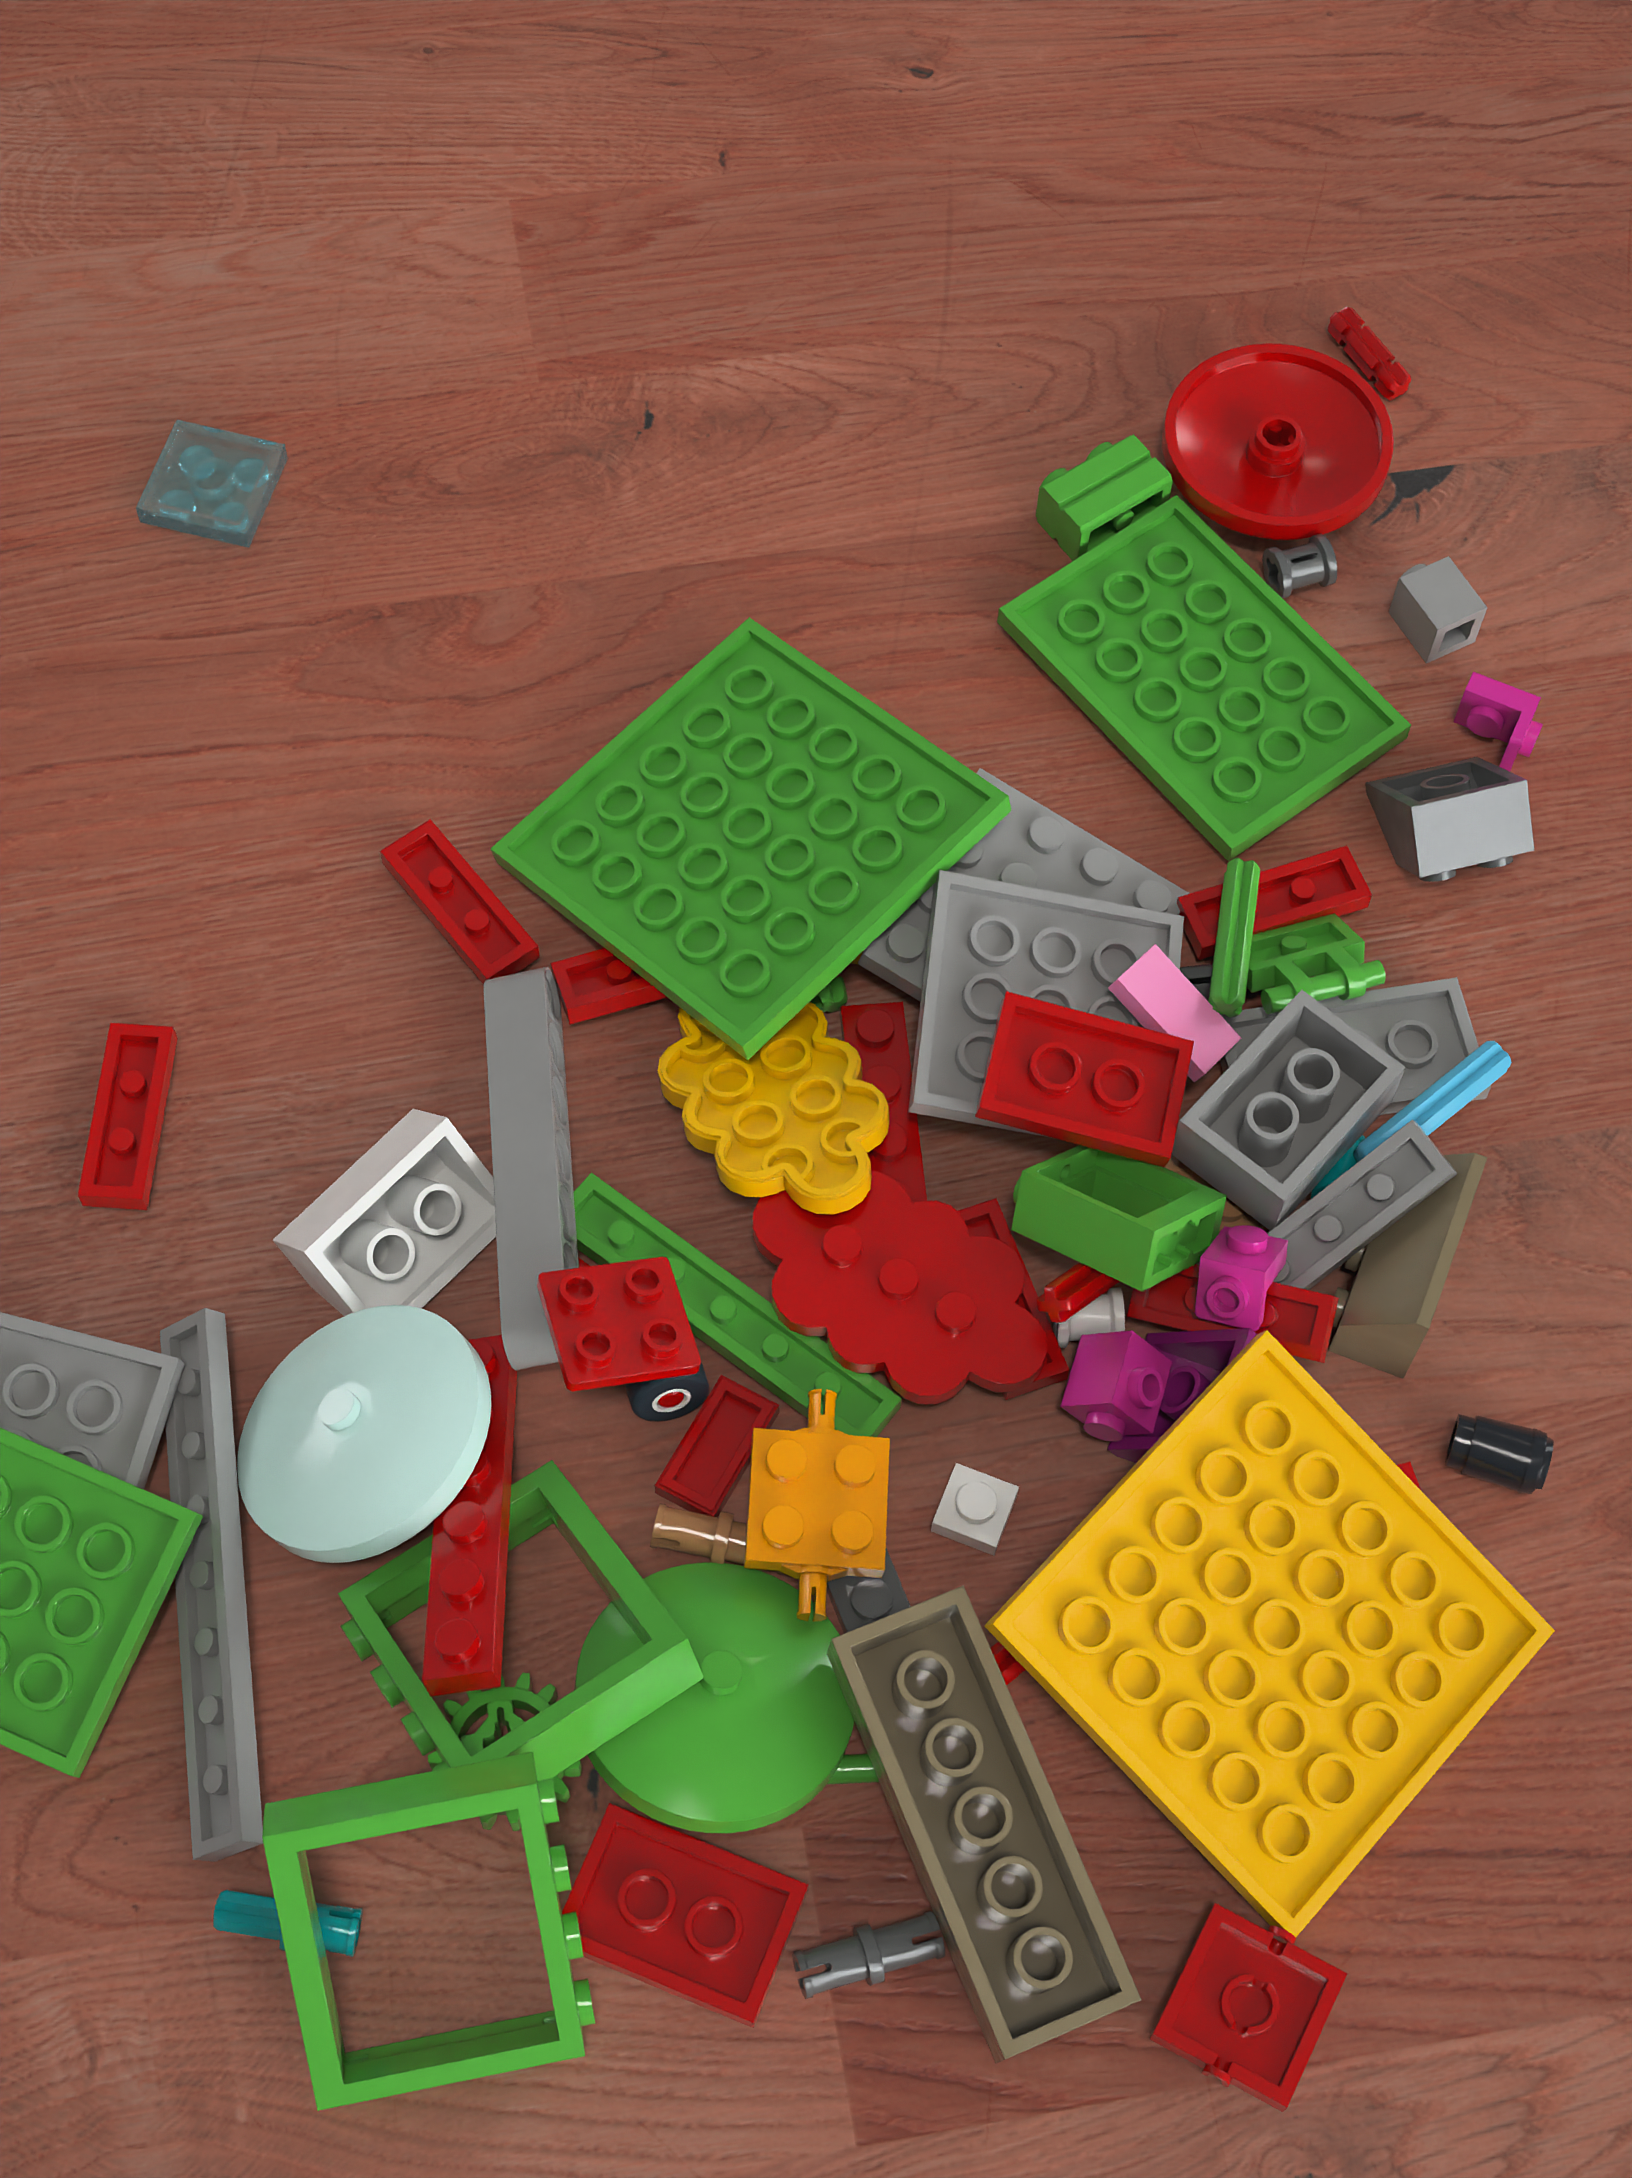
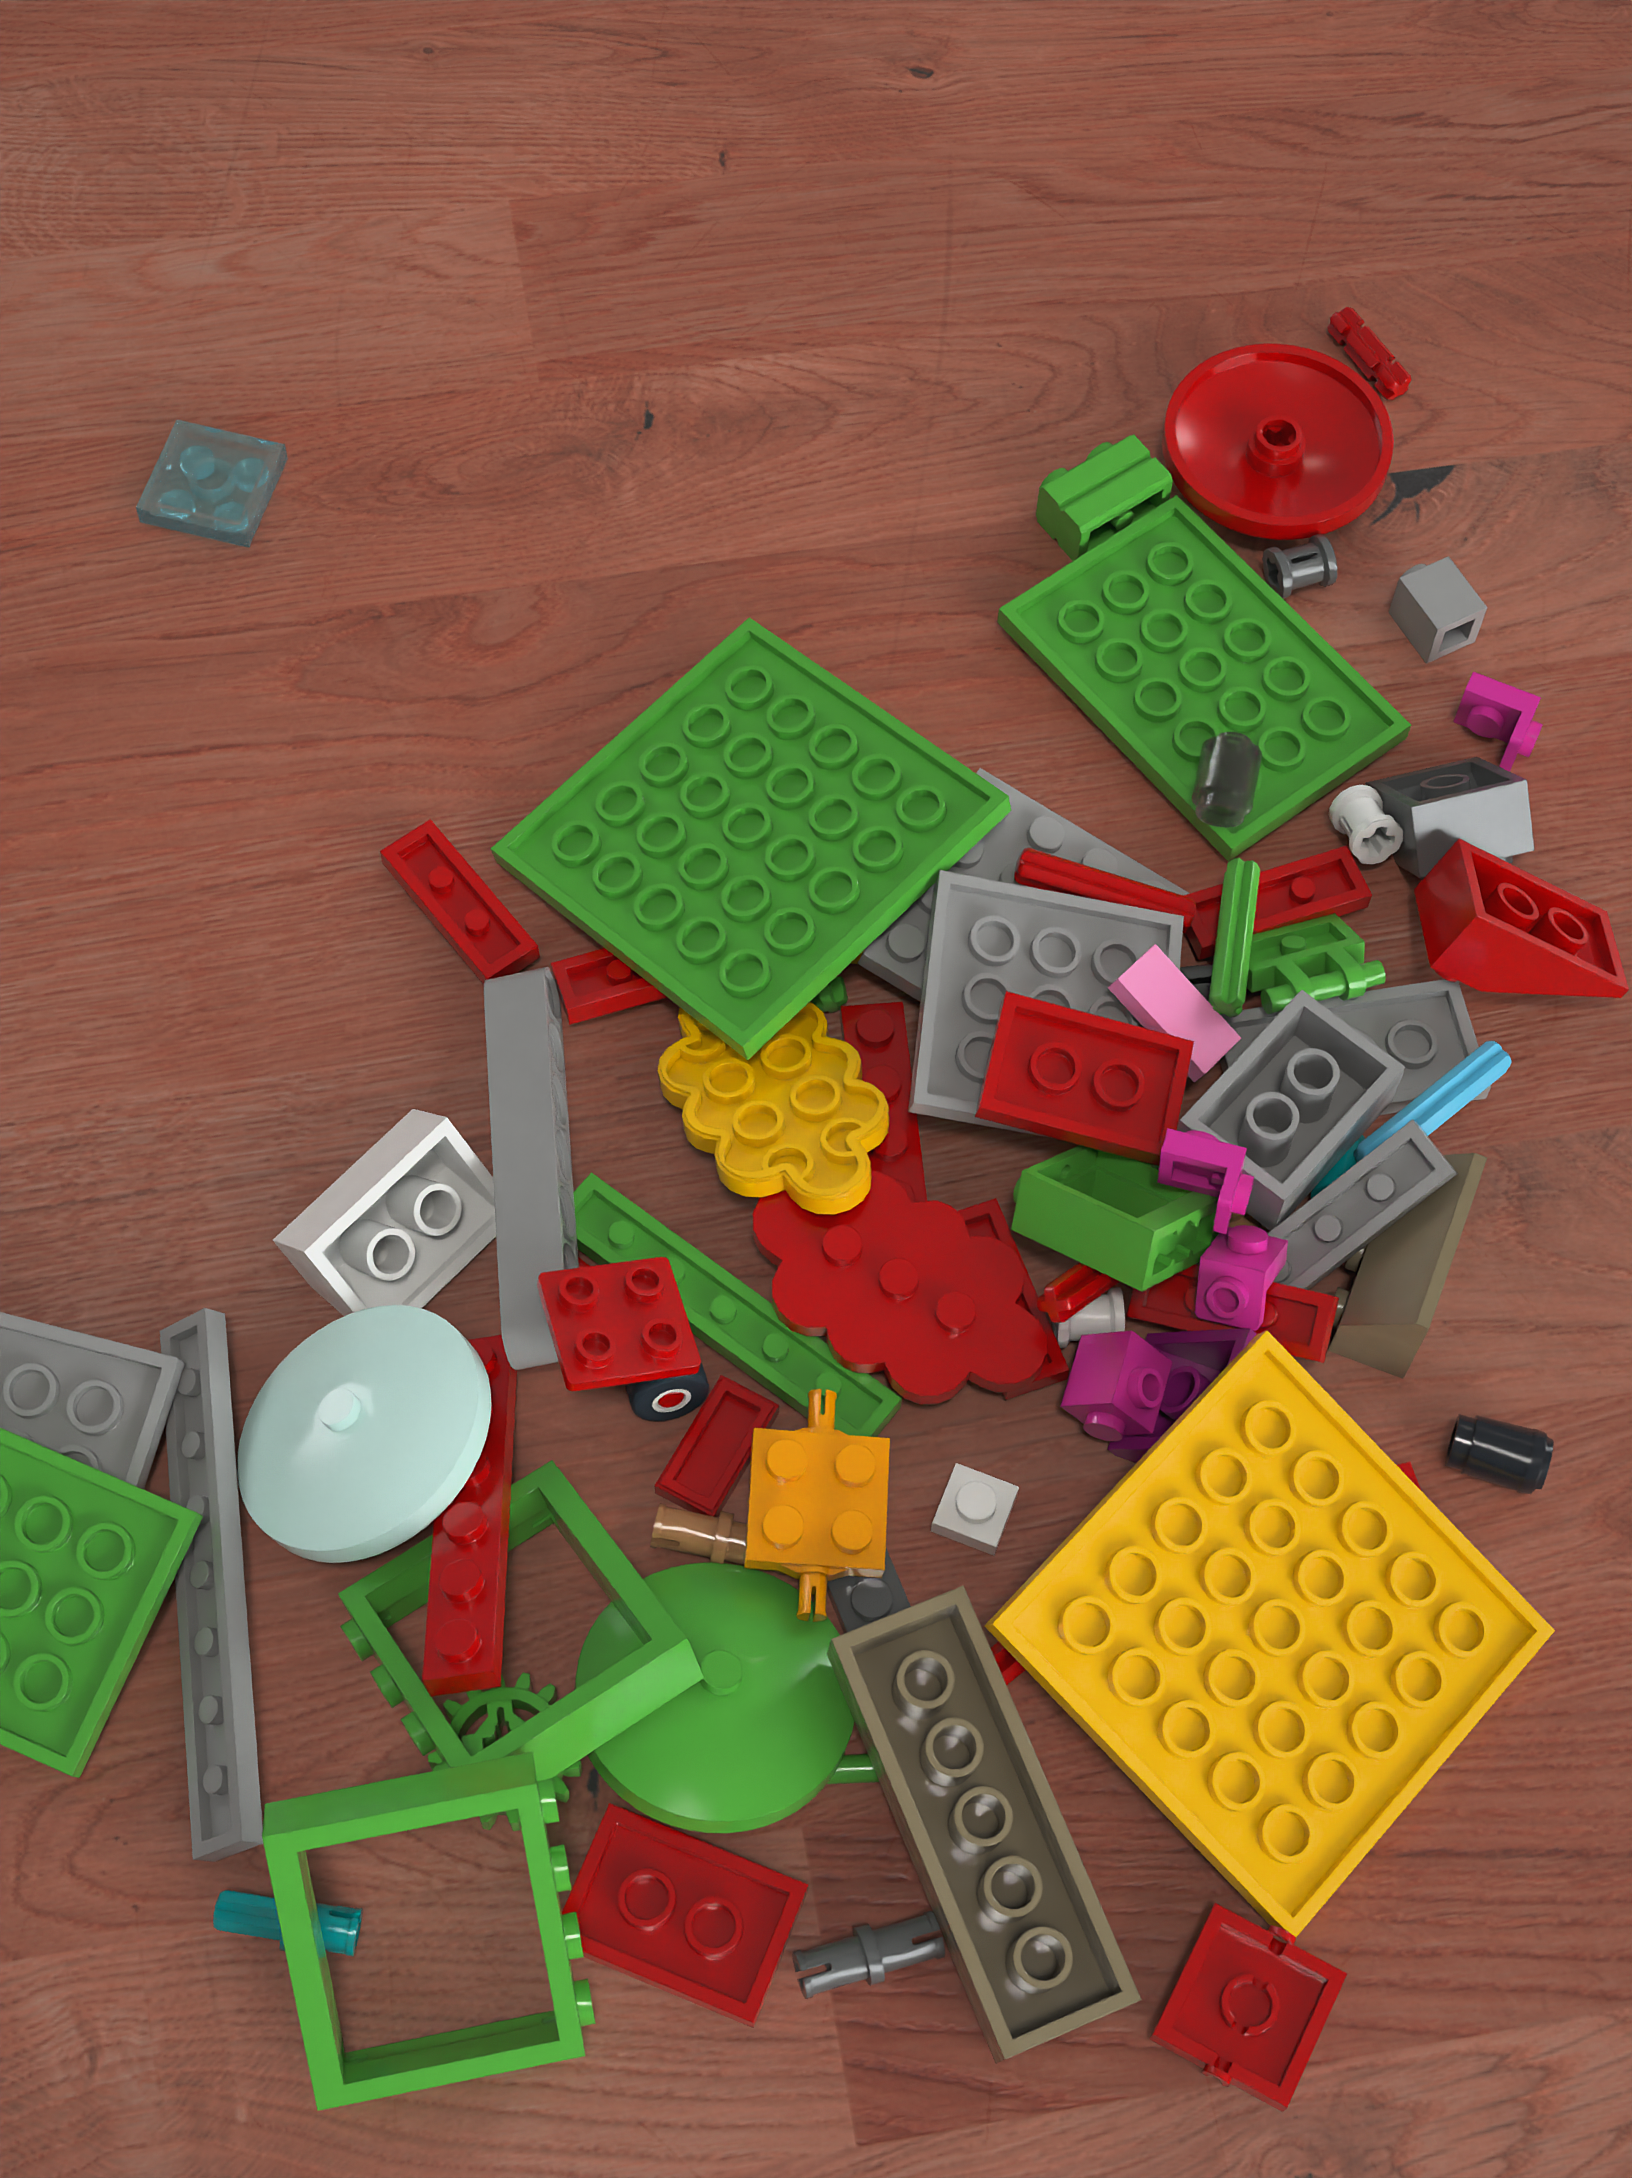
(128, 1116): red plate -> none
(1069, 877): none -> red axle
(1209, 1167): none -> dark pink bracket
(1226, 779): none -> clear smoke brick
(1361, 817): none -> white bush
(1513, 930): none -> red slope

